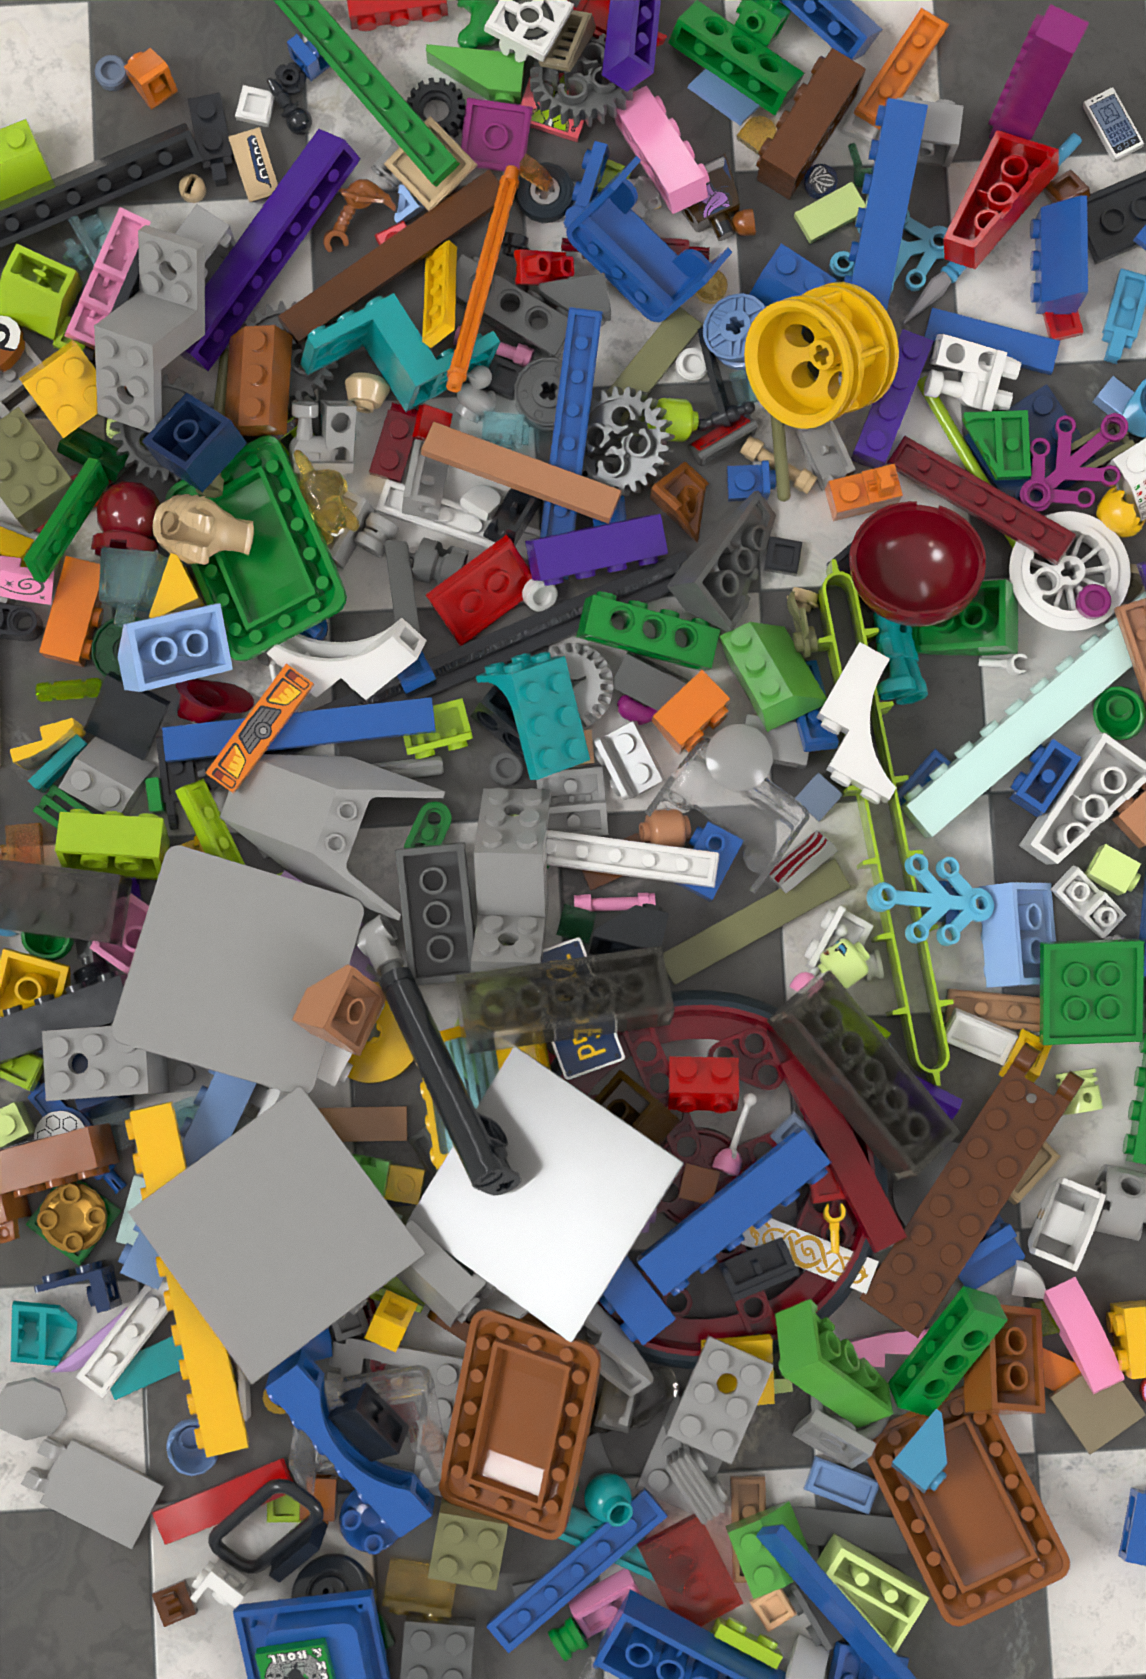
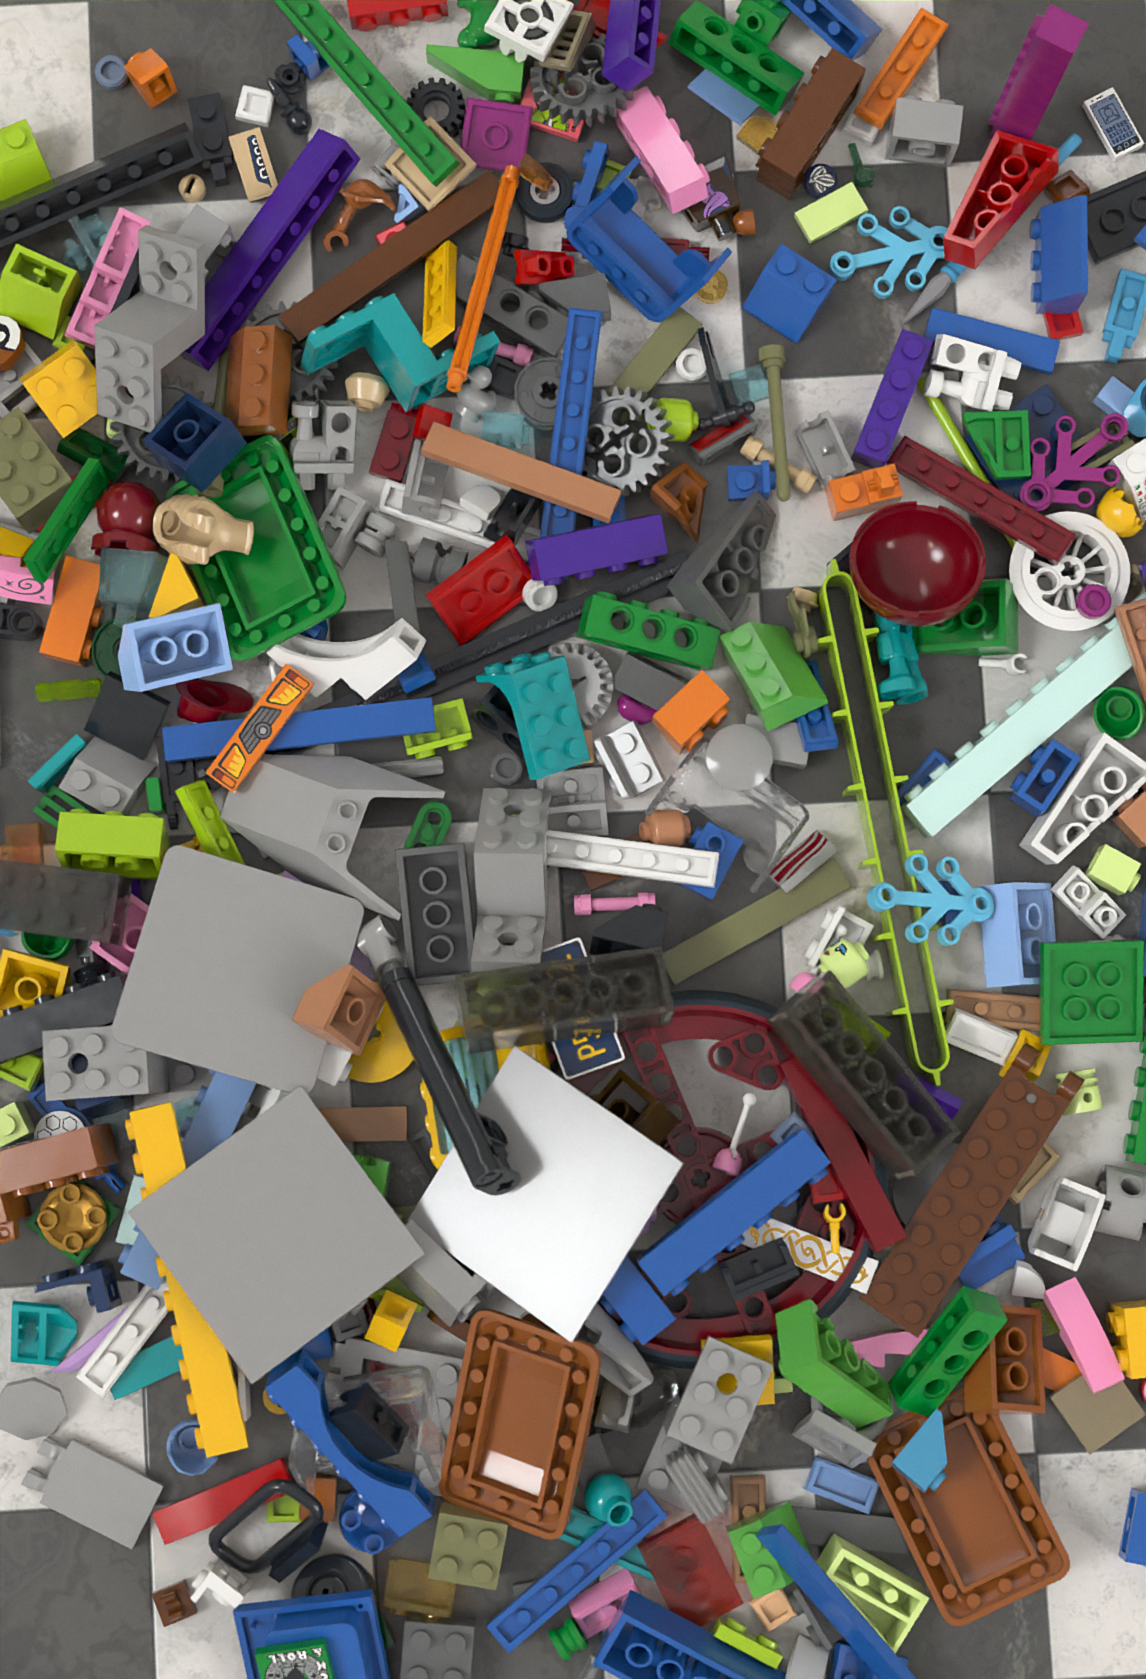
(54, 738): yellow slope -> none
(323, 494): clear yellow animal -> none
(405, 1184): yellow brick -> none
(576, 923): clear green tile -> none
(698, 1183): dark orange tile -> none
(703, 1084): red bracket -> none
(728, 327): medium blue wheel -> none
(783, 556): black tile -> none
(819, 796): sand blue slope -> none
(849, 712): white arch -> none
(850, 337): yellow wheel -> none
(887, 197): blue brick -> none

